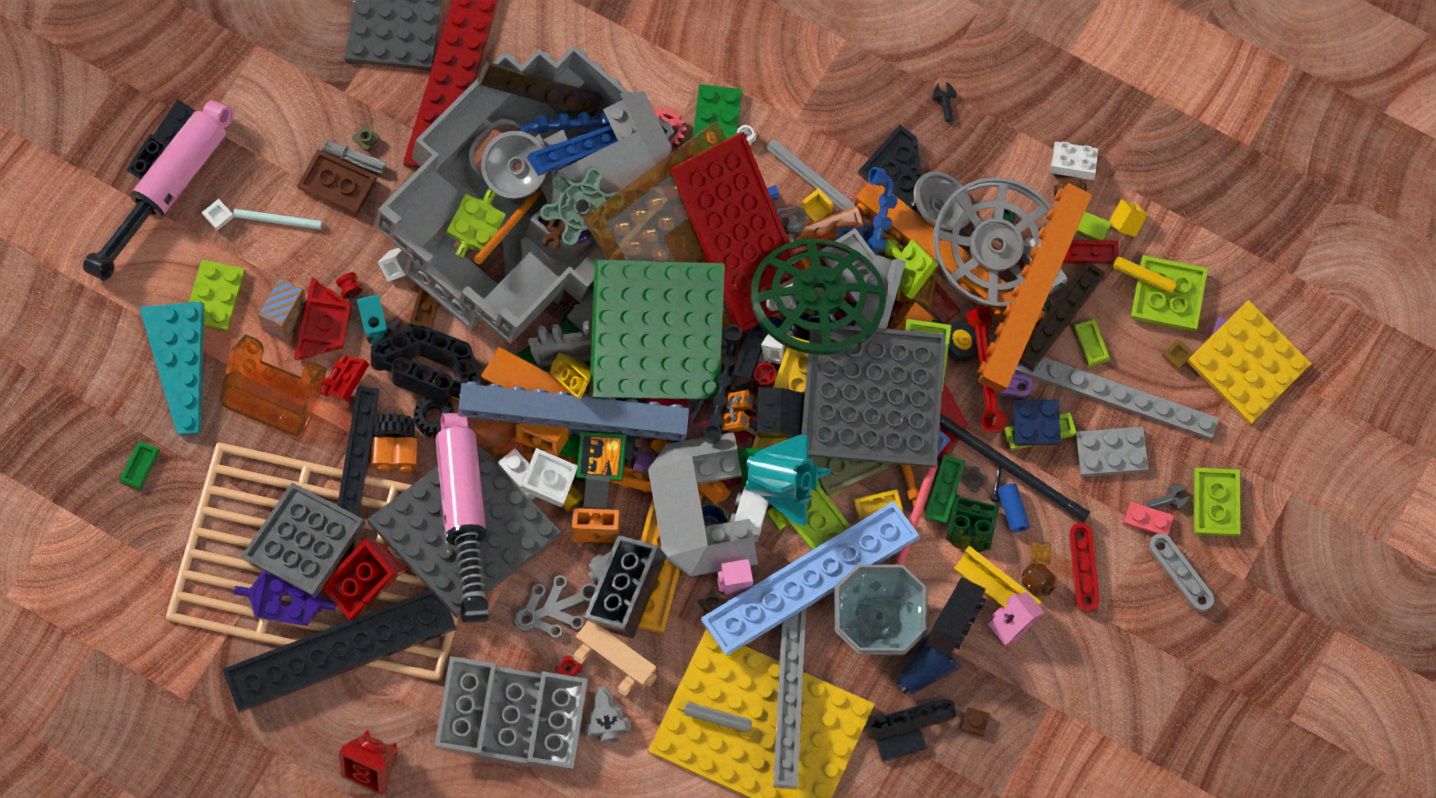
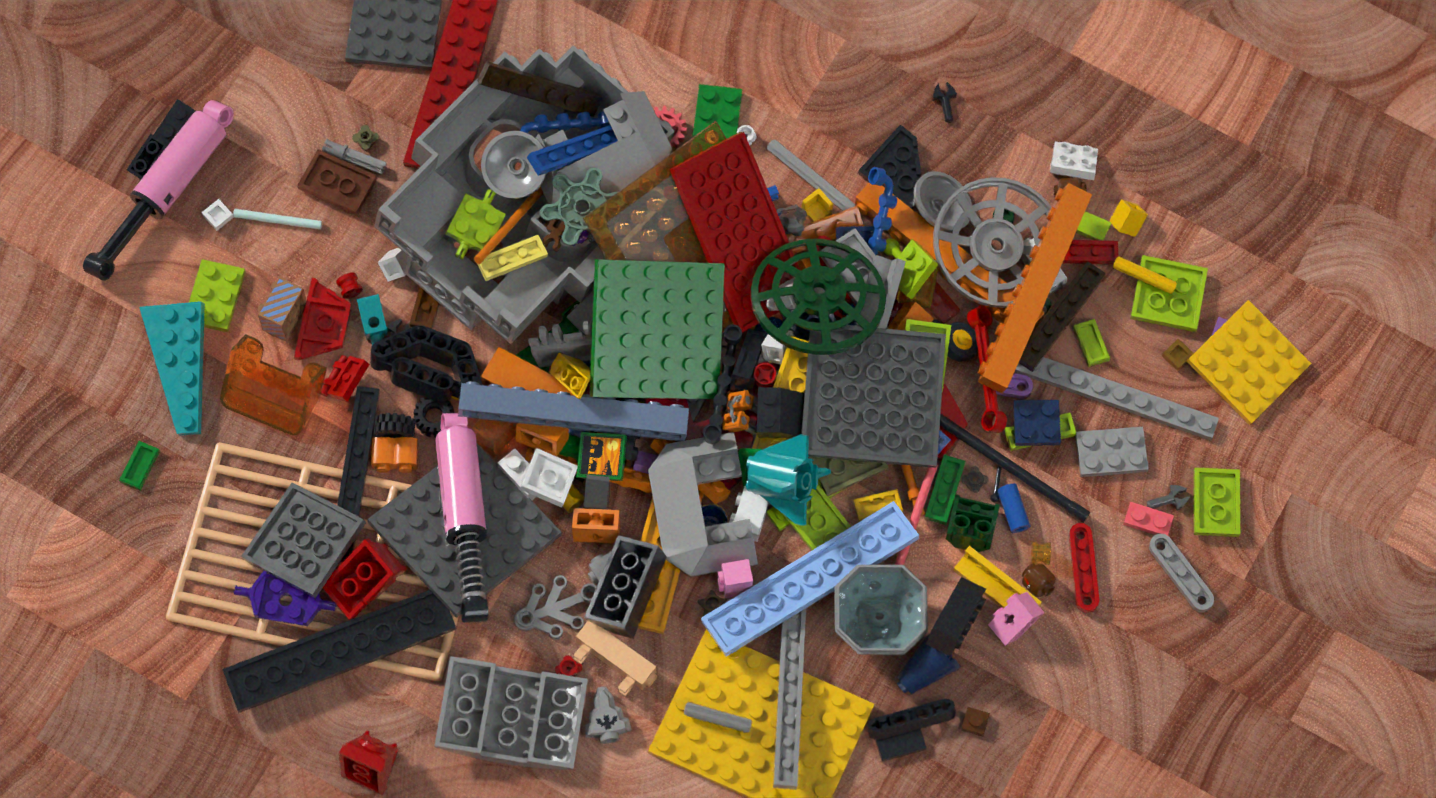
(513, 257): none -> light yellow plate

